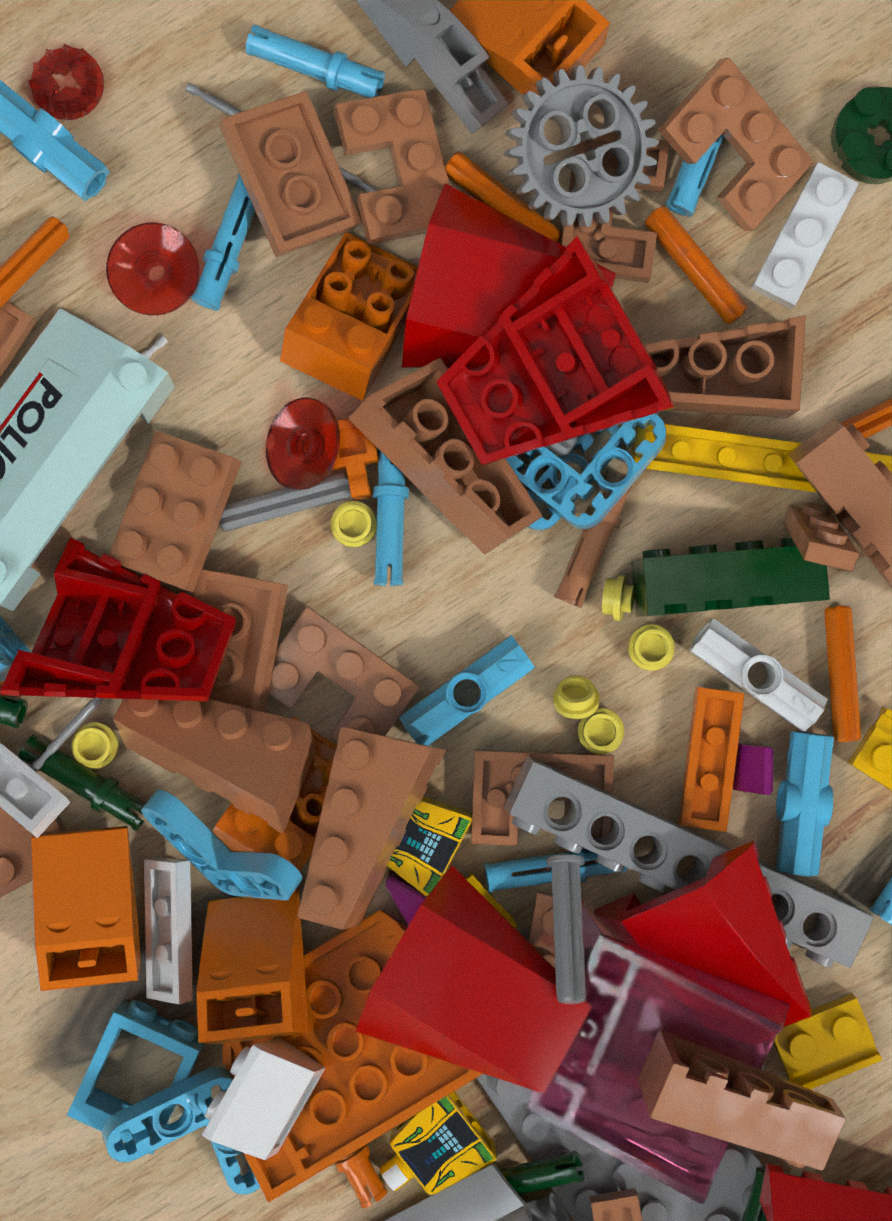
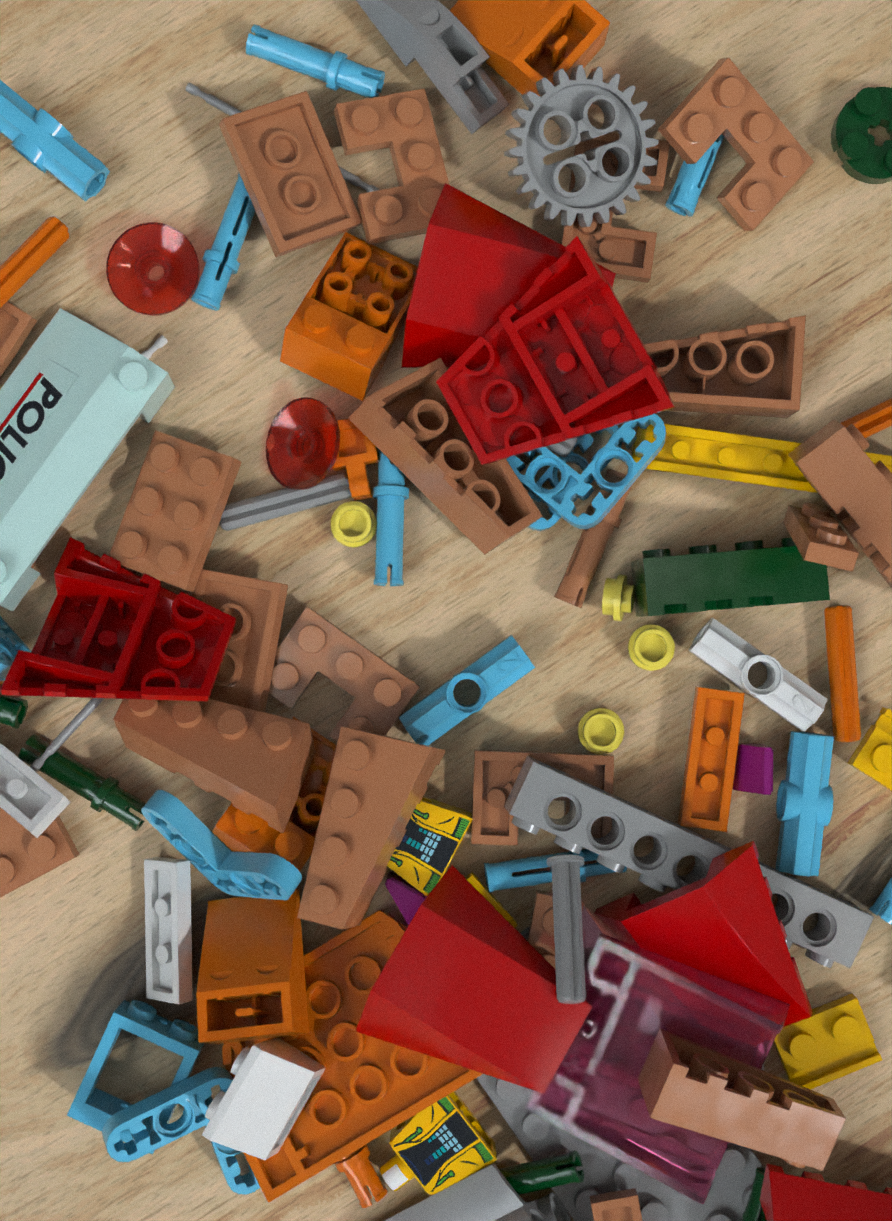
(70, 102): clear red gear -> none
(85, 908): orange slope -> none
(95, 745): light yellow plate -> none
(494, 194): orange axle -> none
(576, 697): light yellow plate -> none
(696, 265): orange axle -> none
(804, 235): white plate -> none

